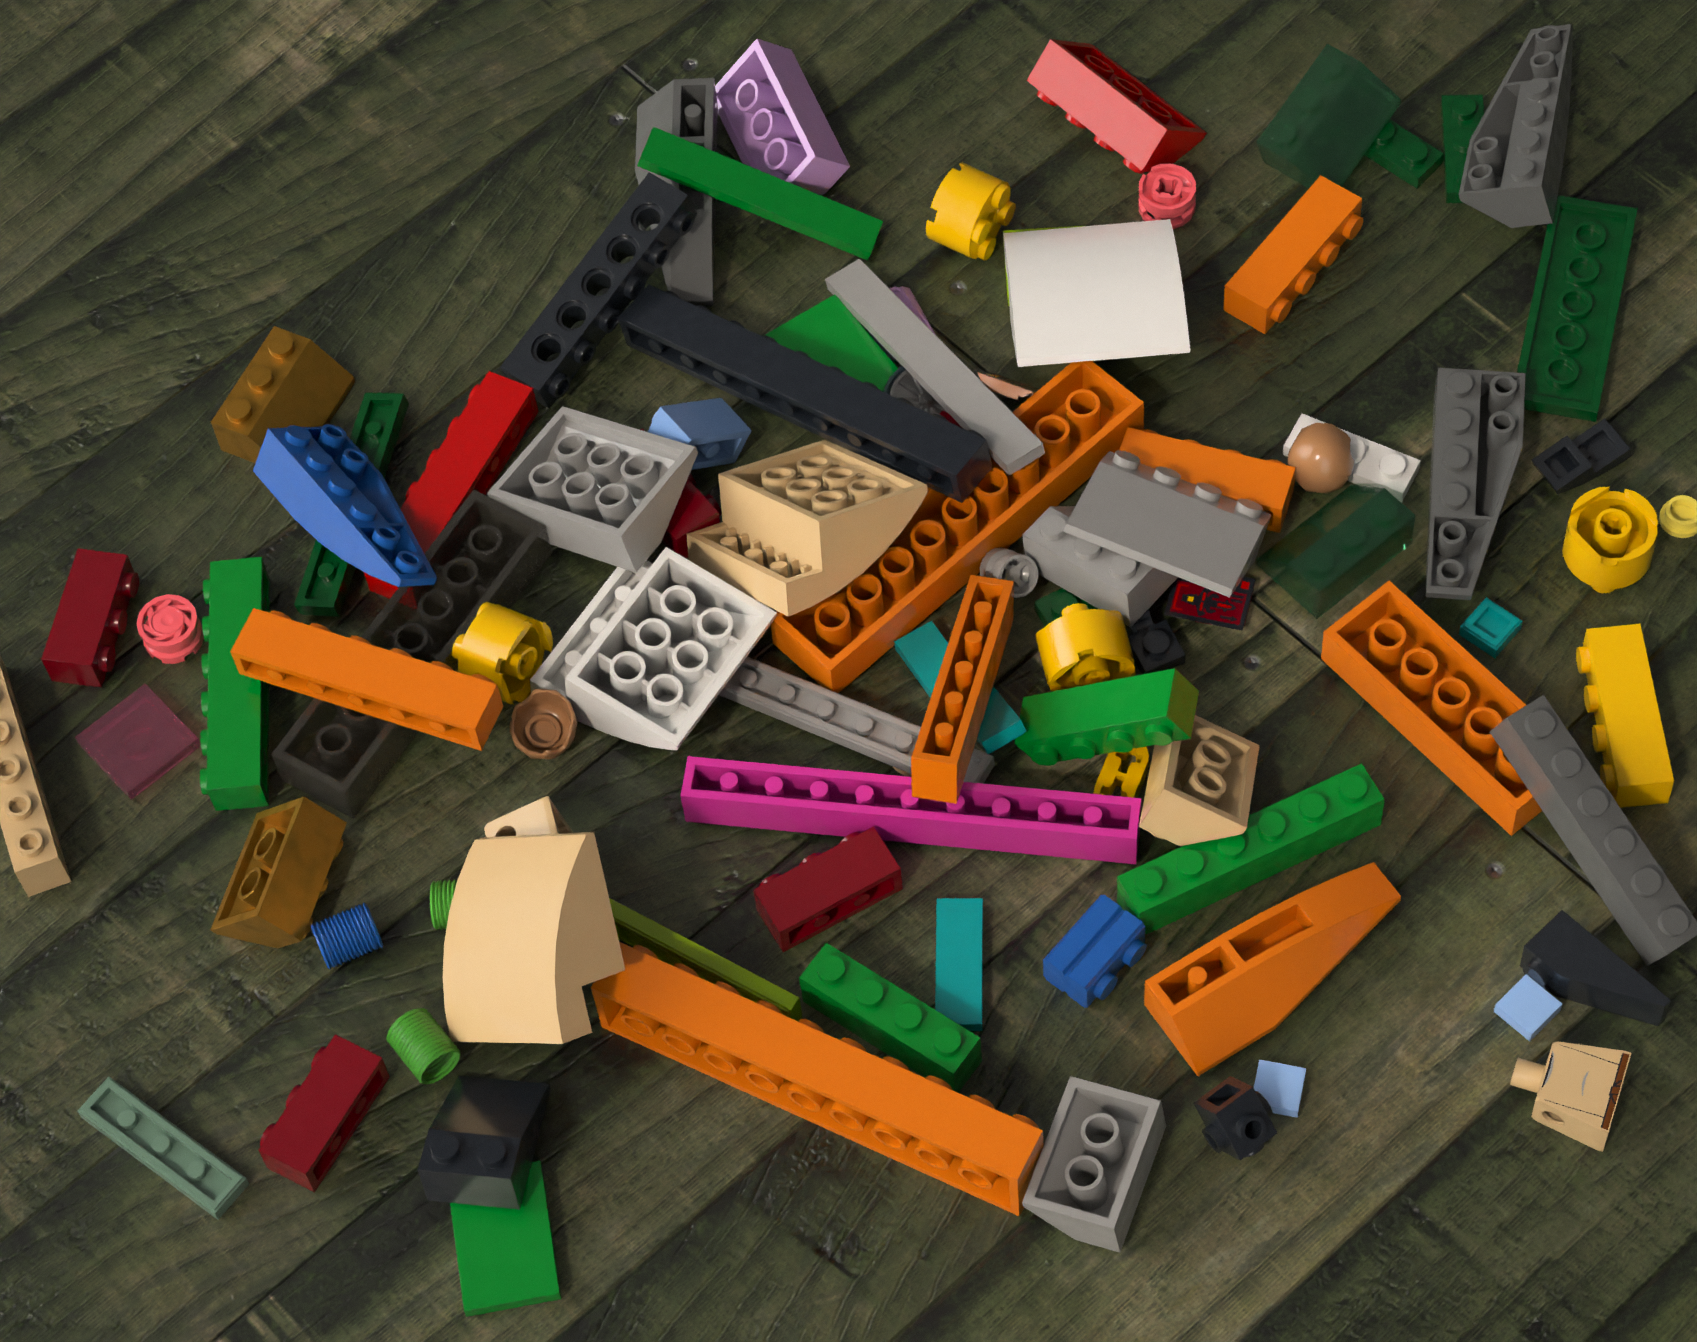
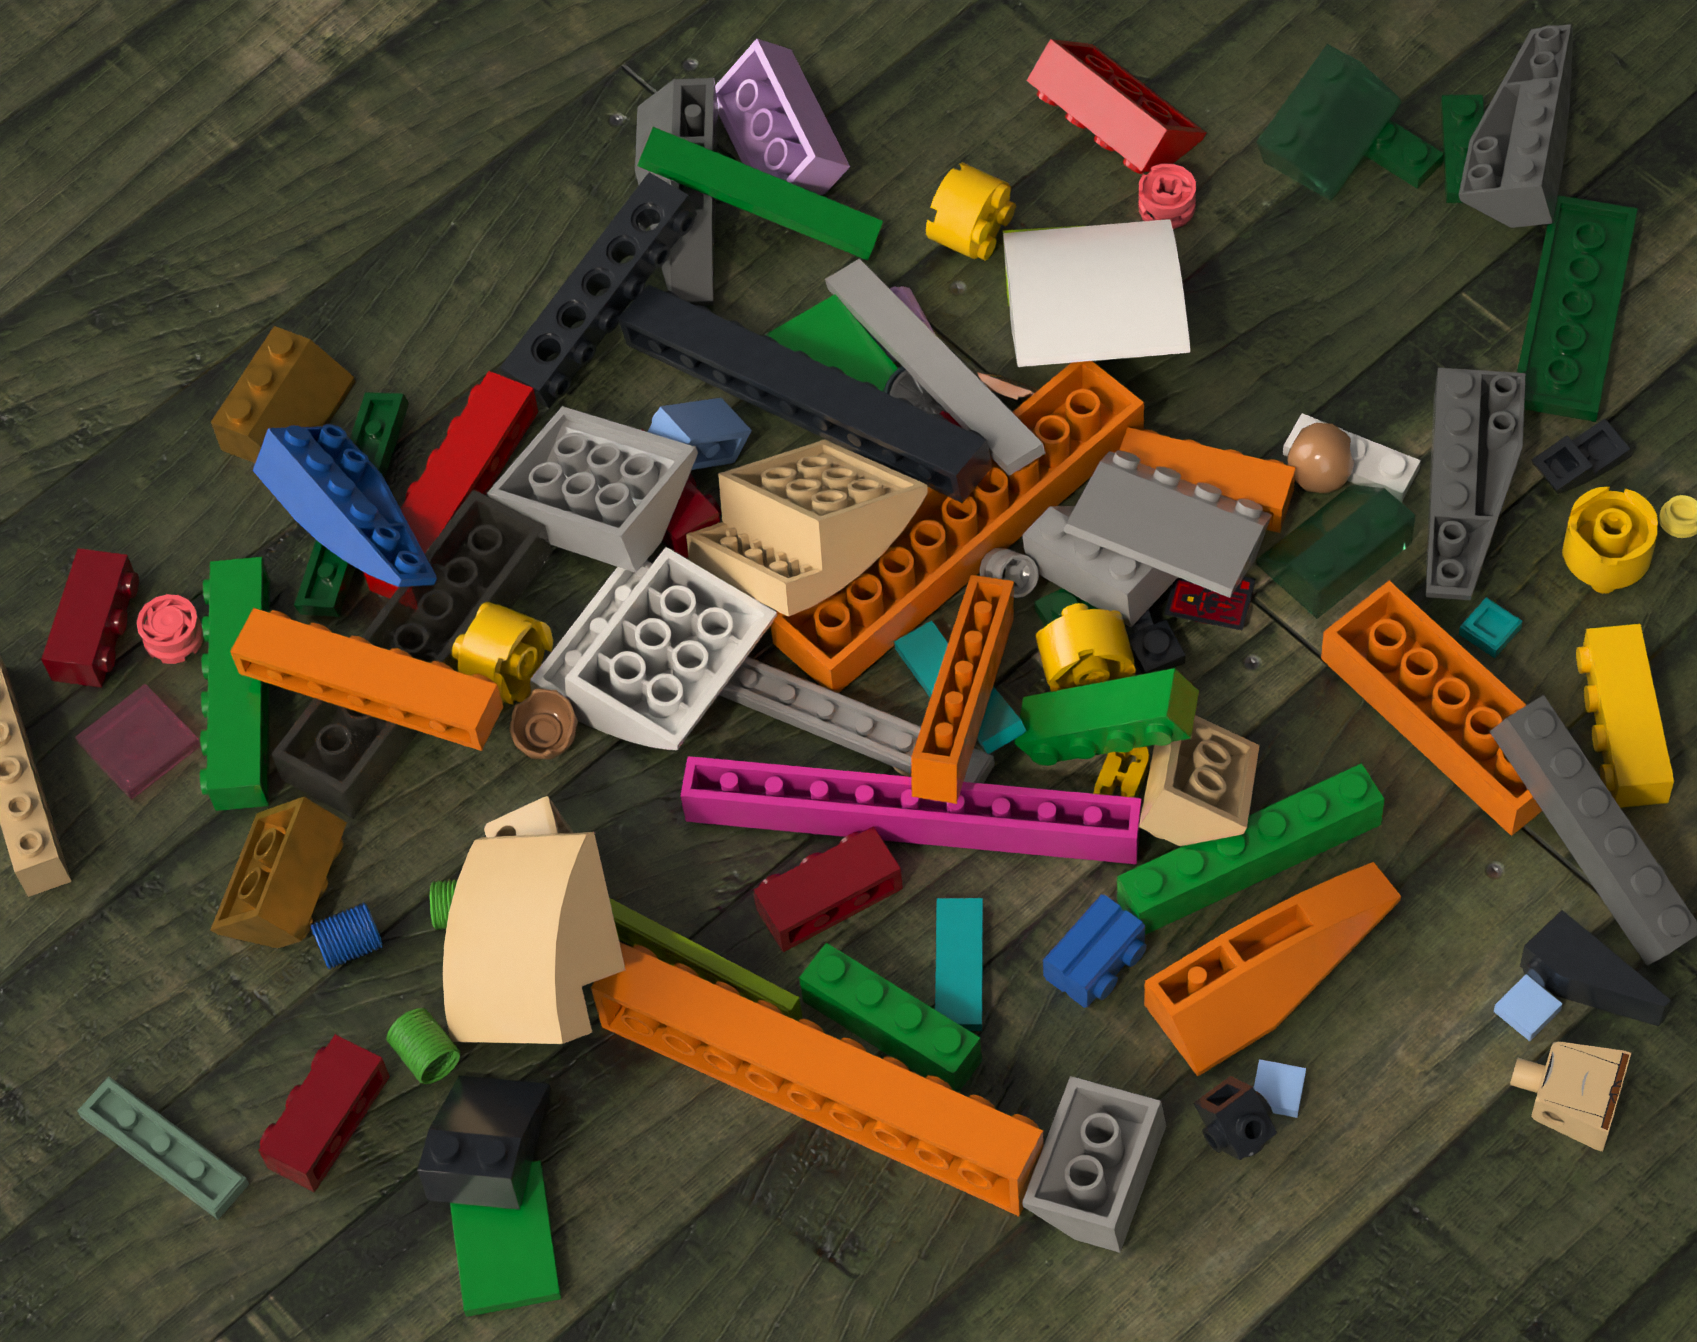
(1293, 255): orange brick -> none

